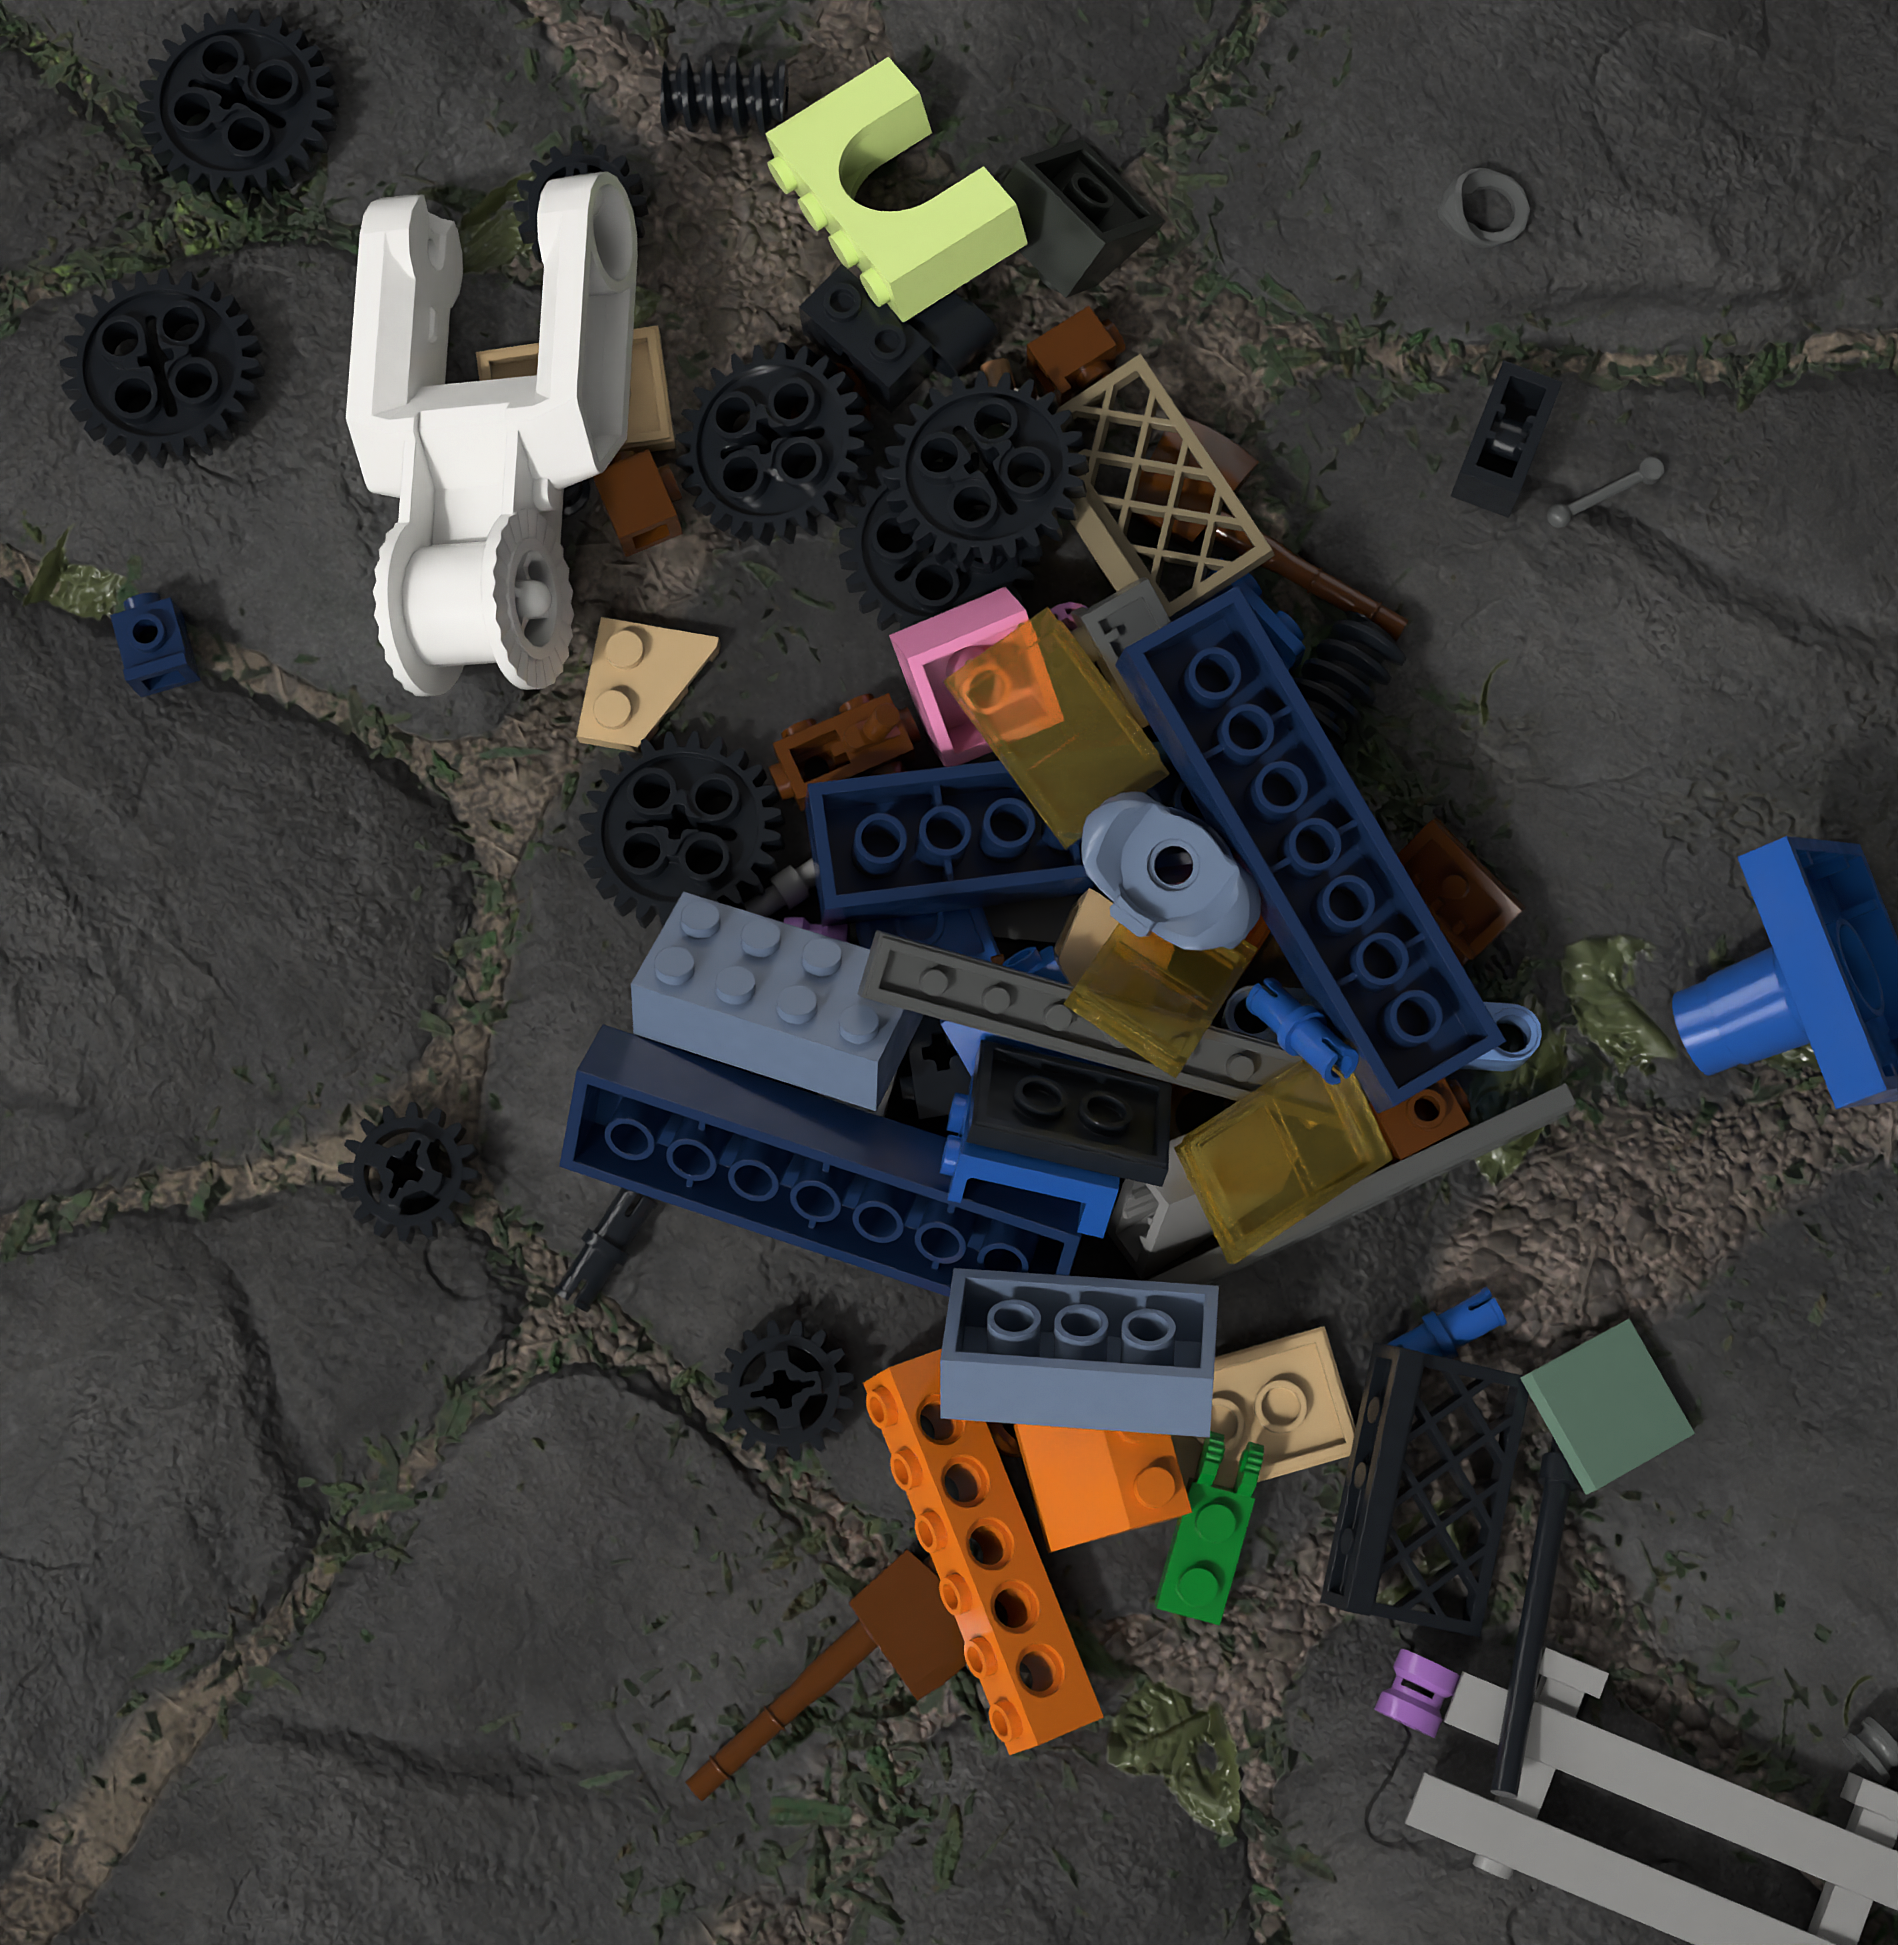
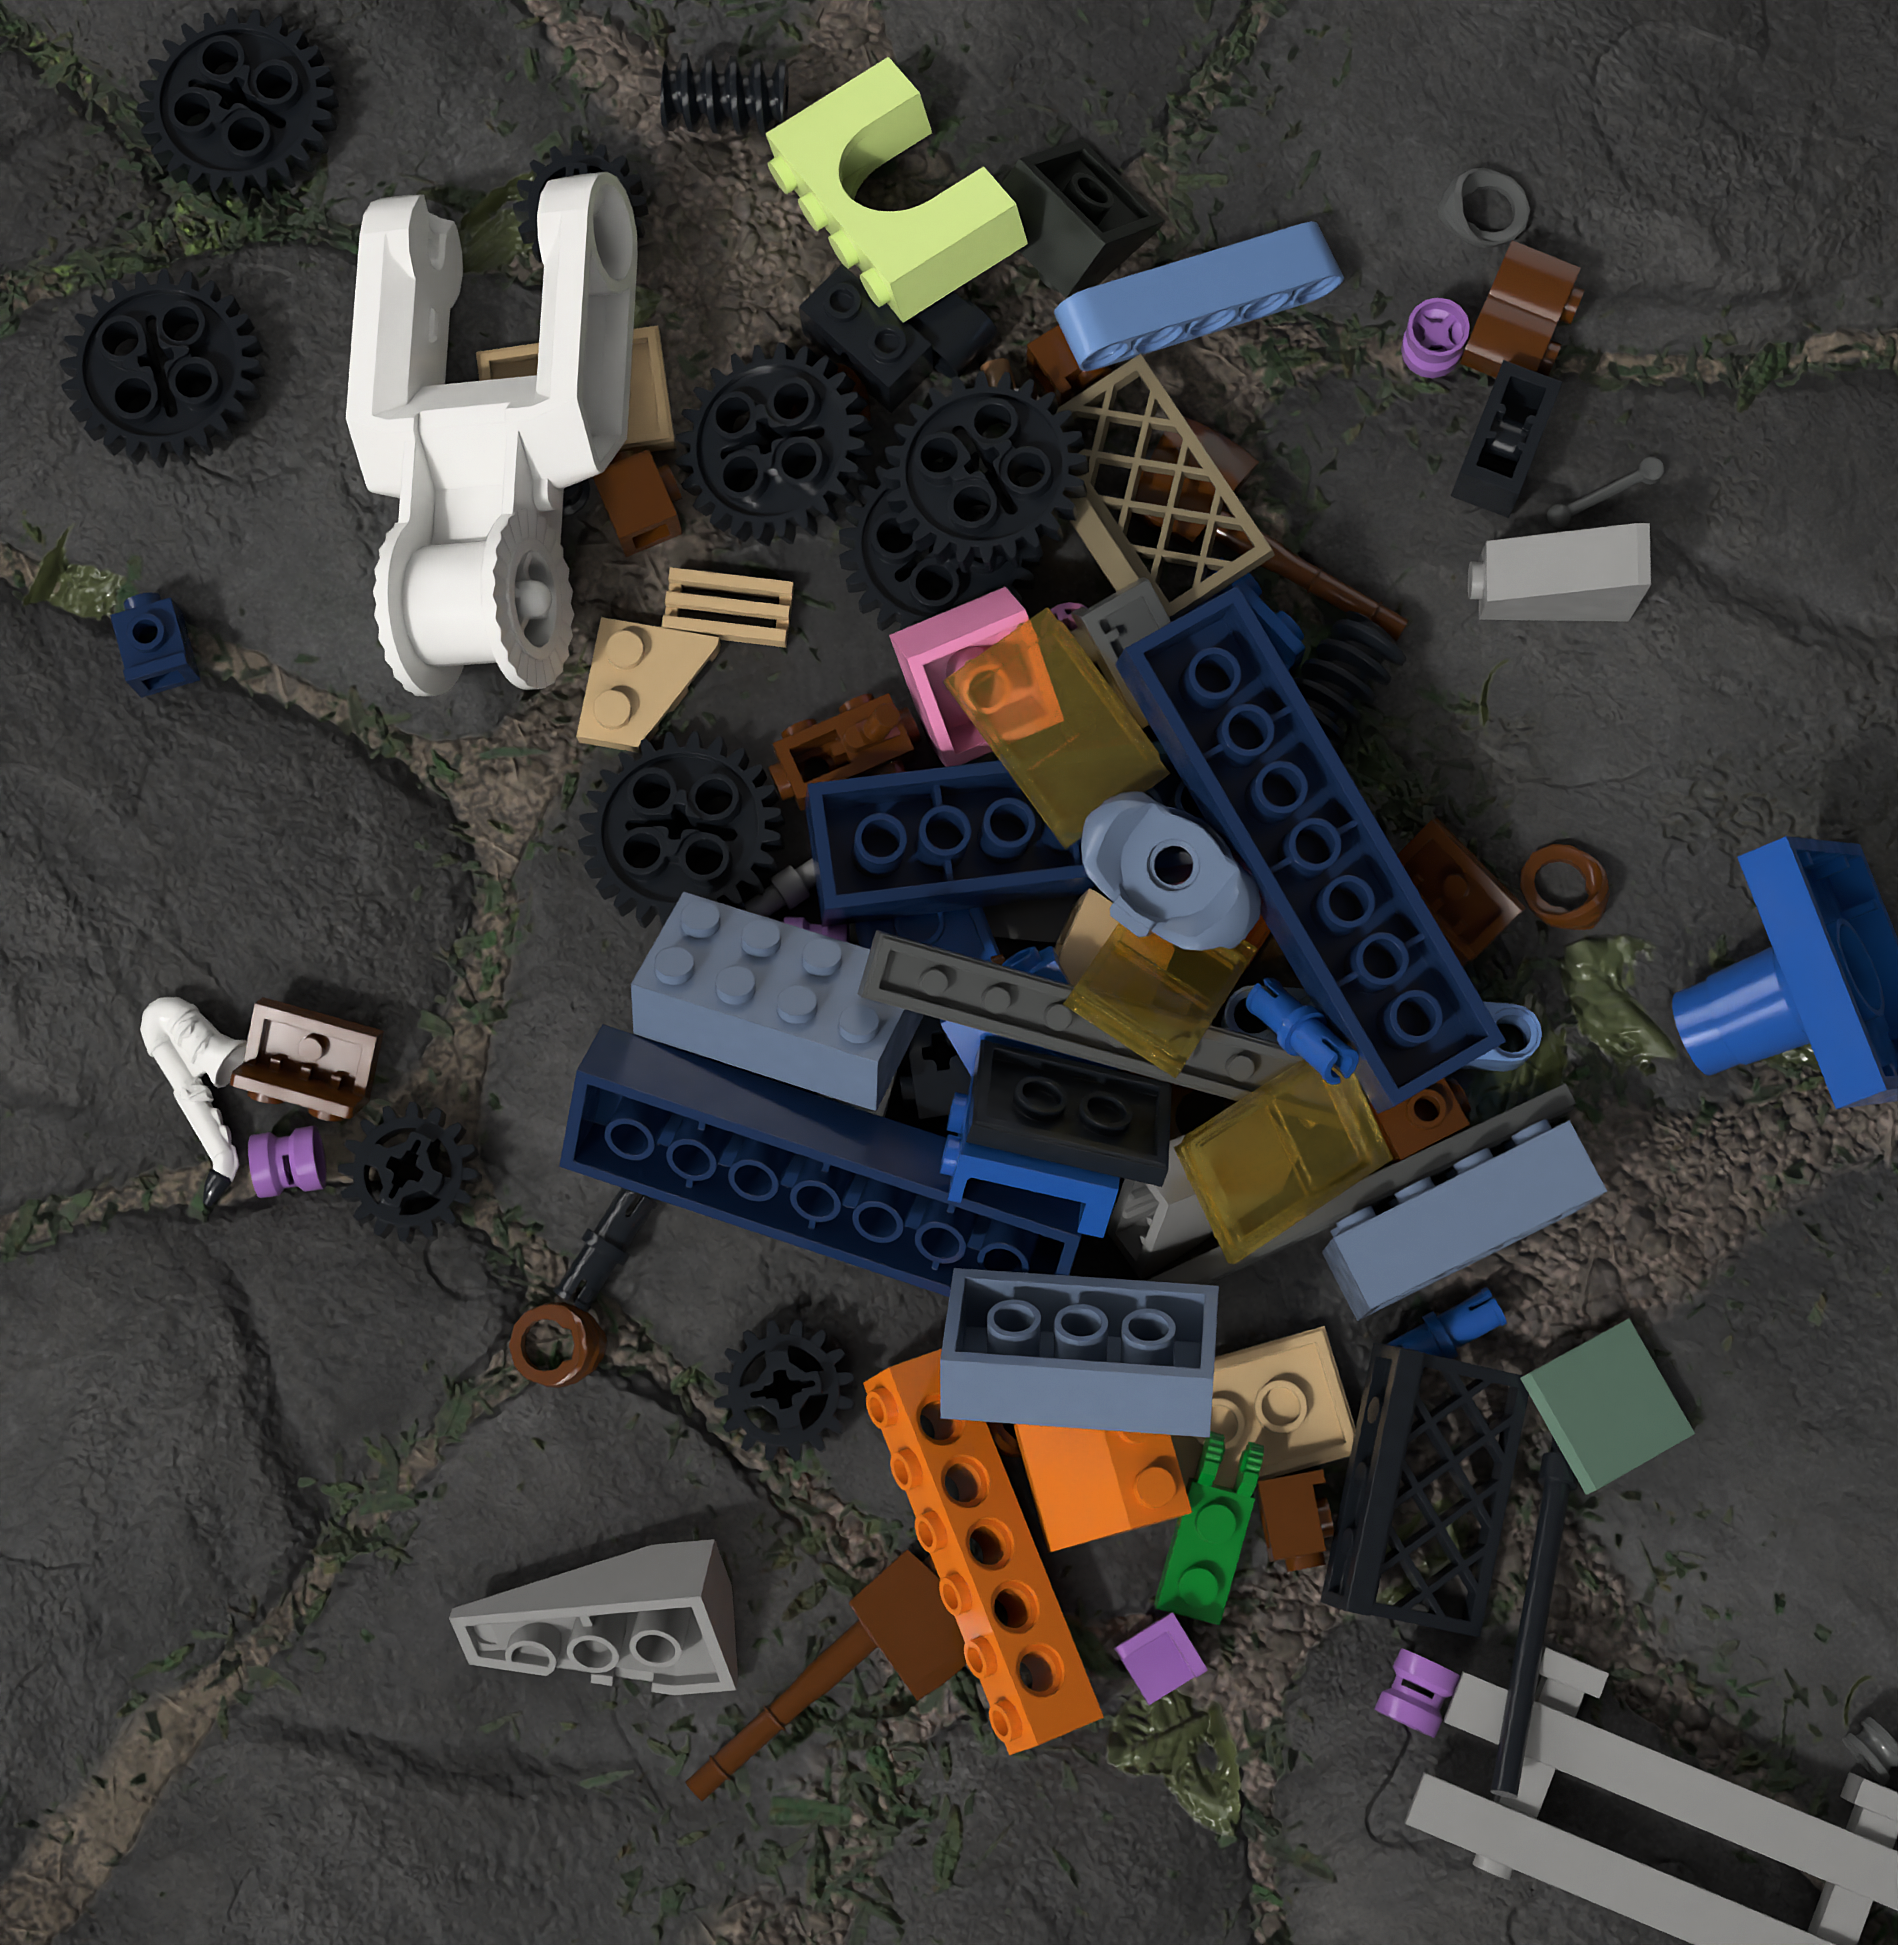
(185, 1050): none -> white piece
(287, 1161): none -> medium lavender wheel
(308, 1060): none -> bracket
(588, 1339): none -> reddish brown piece
(635, 1616): none -> light grey wedge
(731, 584): none -> tan tile
(1160, 1658): none -> medium lavender panel
(1198, 296): none -> medium blue beam
(1294, 1519): none -> reddish brown brick
(1441, 325): none -> medium lavender wheel
(1463, 1220): none -> sand blue brick
(1523, 311): none -> reddish brown brick
(1564, 575): none -> light grey slope
(1596, 886): none -> reddish brown piece

